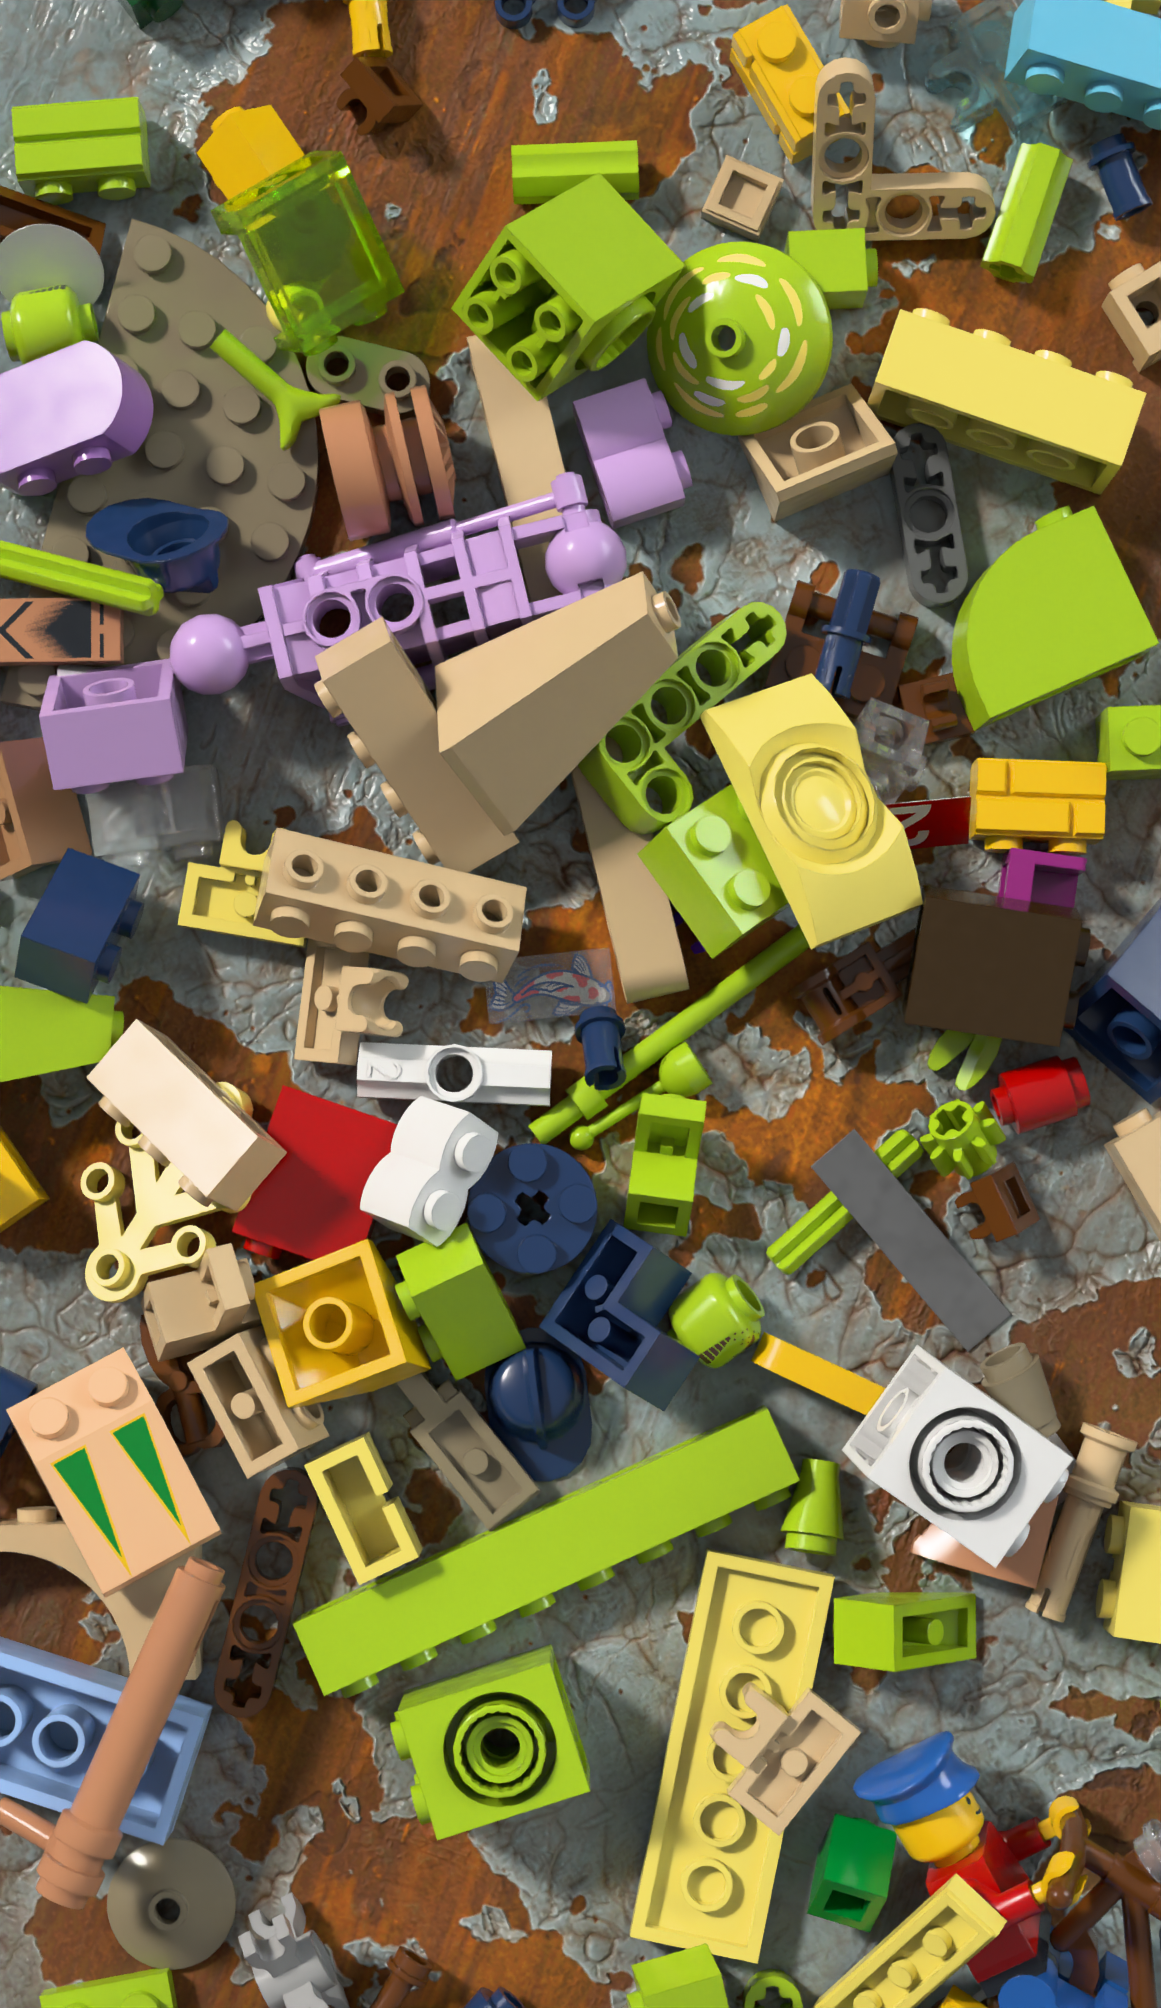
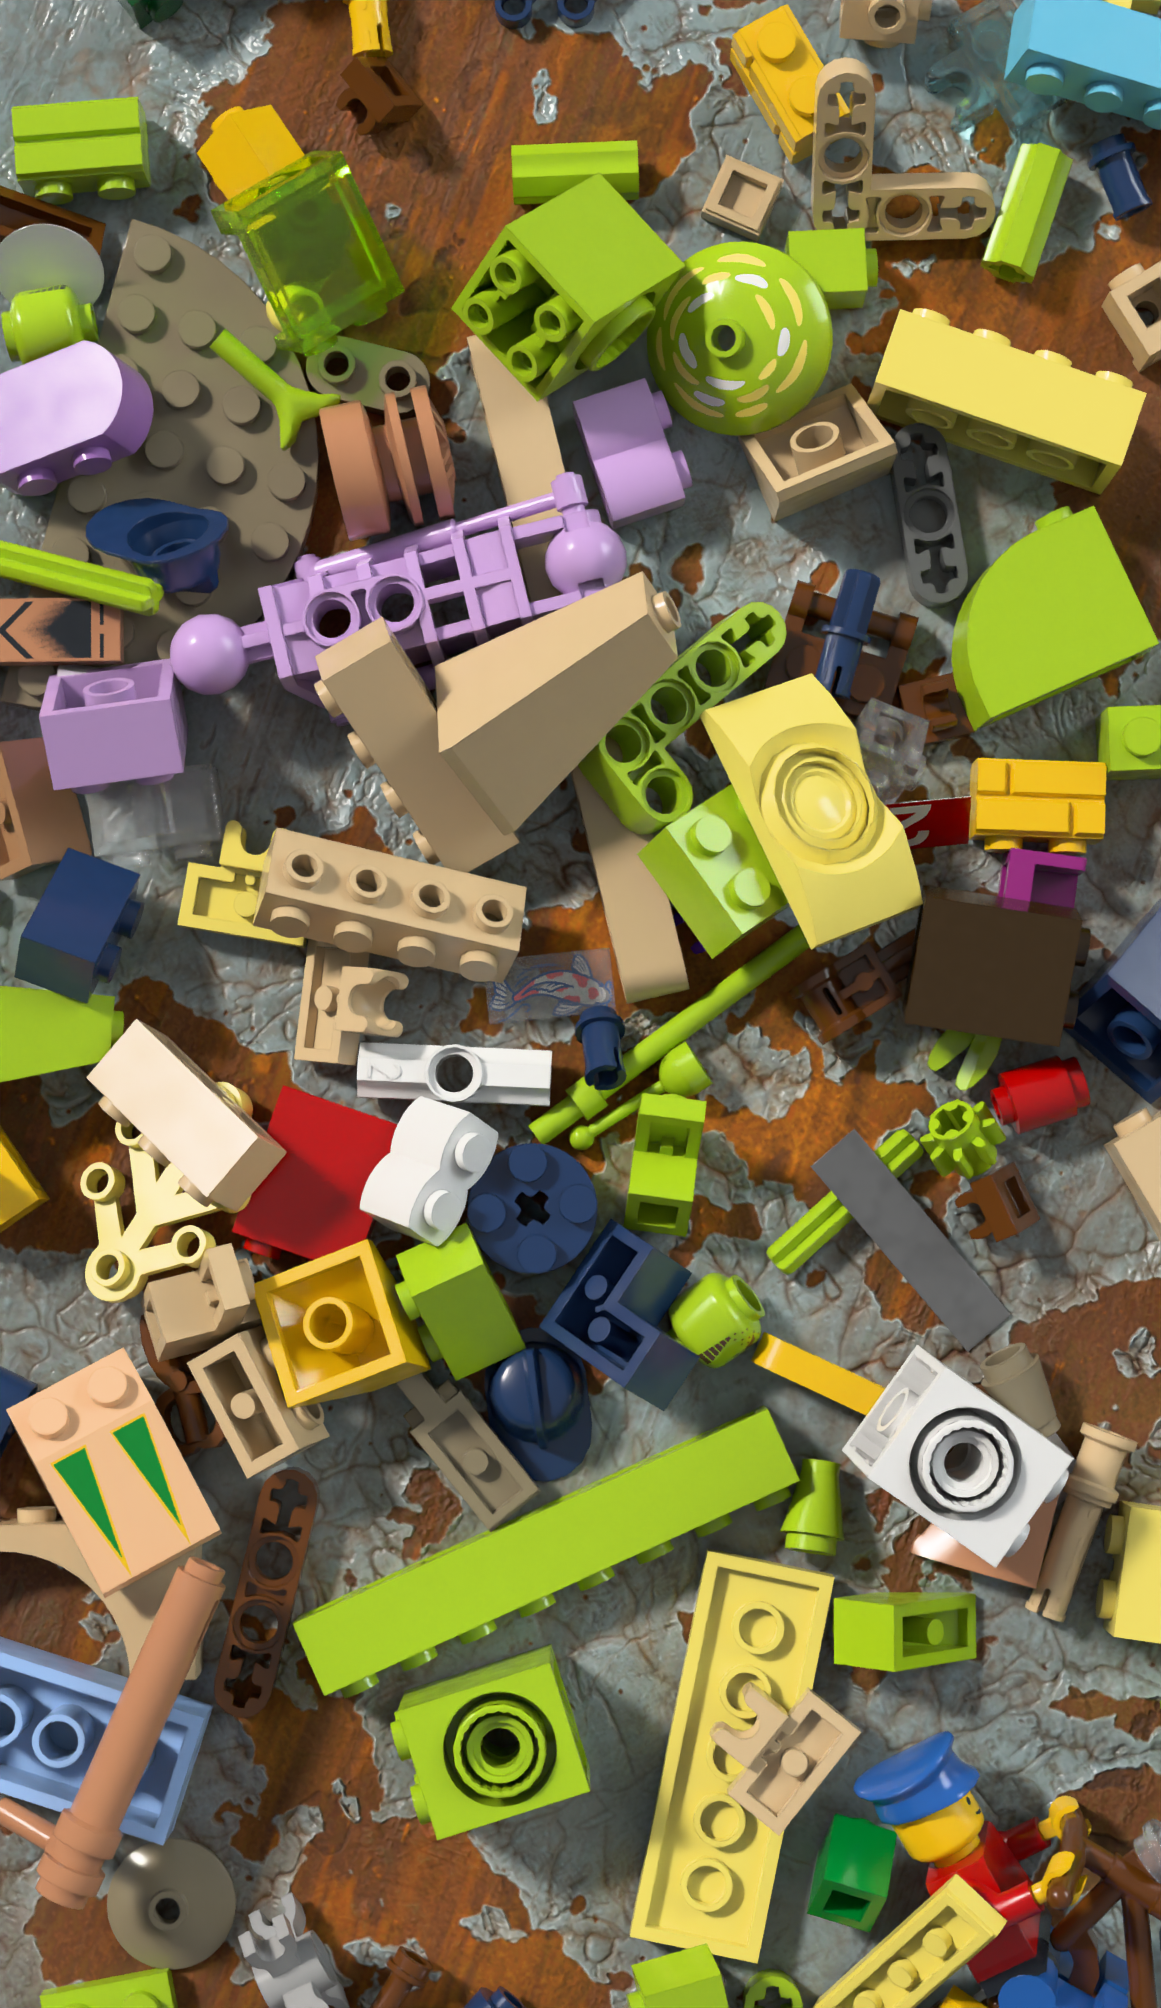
(369, 1528): light yellow piece -> none

